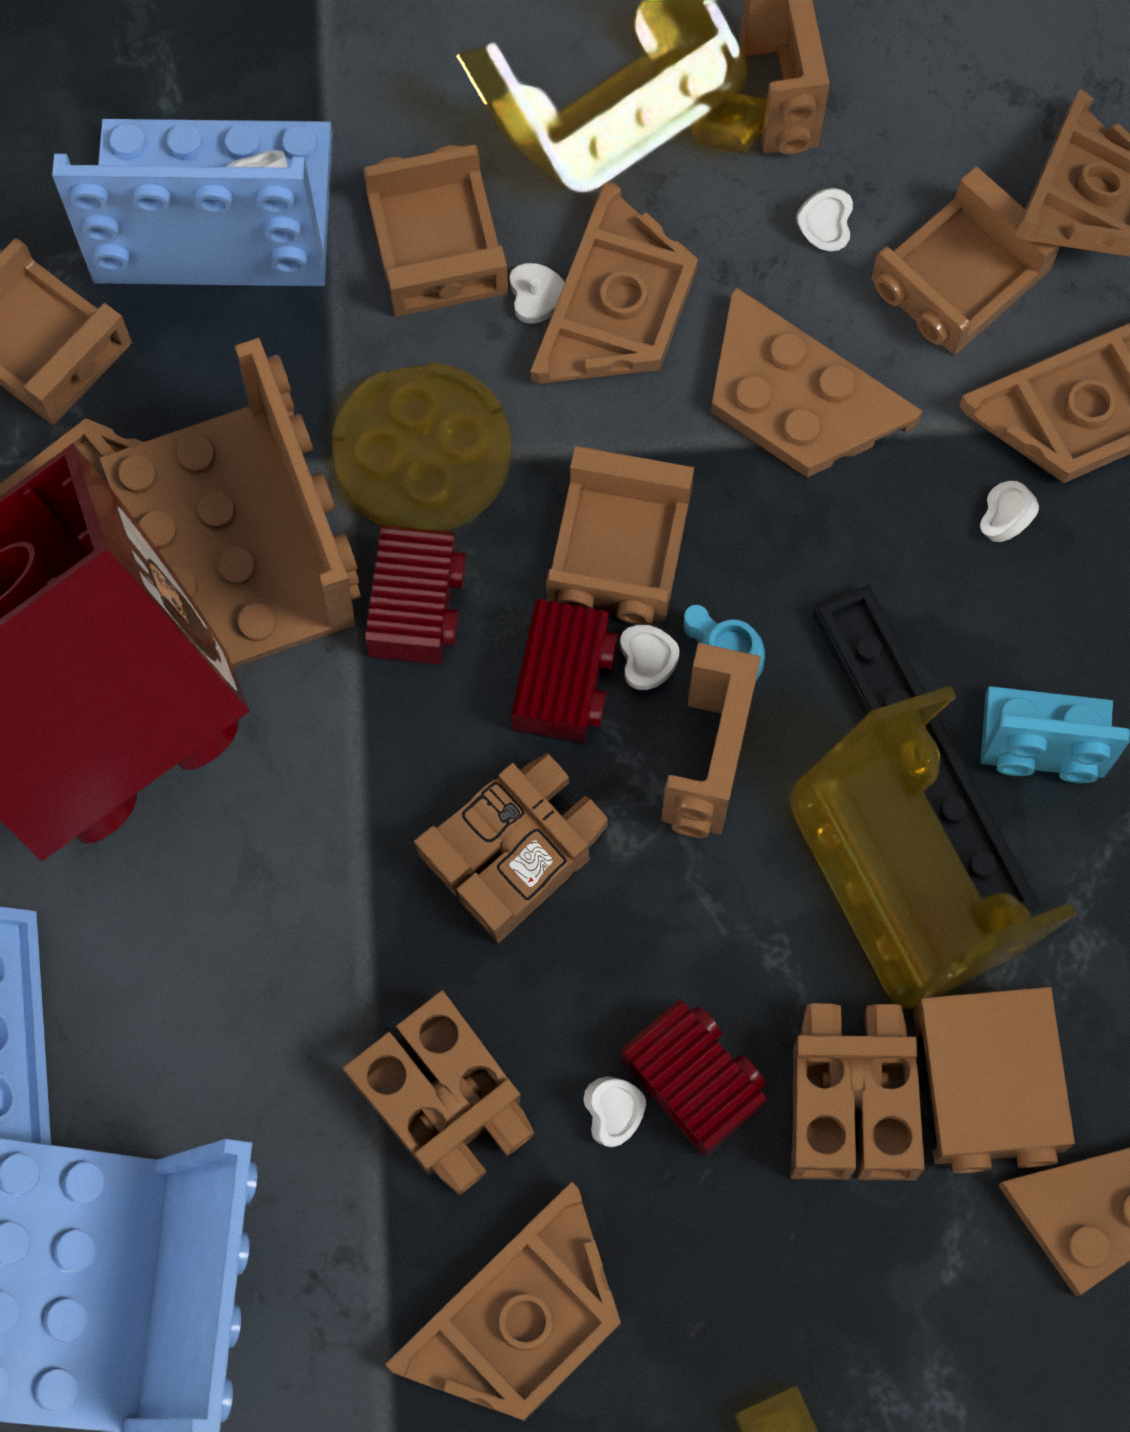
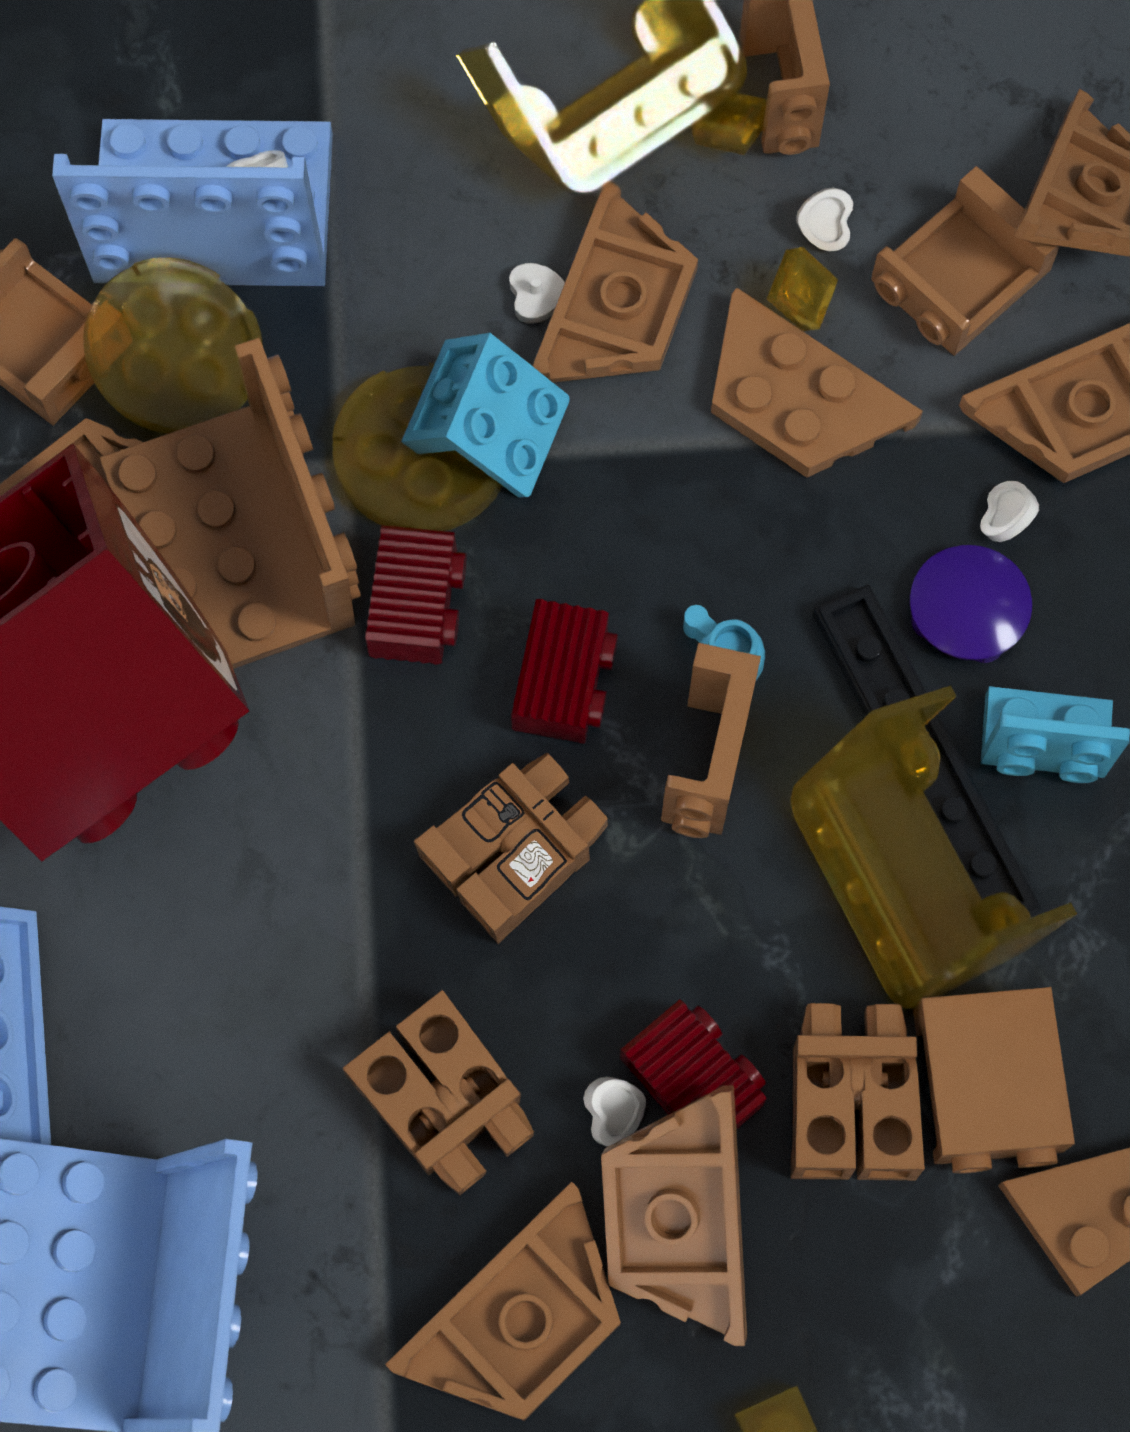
(167, 343): none -> clear yellow tile
(435, 230): medium nougat panel -> none
(489, 411): none -> medium azure bracket
(620, 535): medium nougat panel -> none
(649, 656): white piece -> none
(679, 1215): none -> medium nougat wing
(802, 289): none -> clear yellow plate
(970, 603): none -> dark purple dish

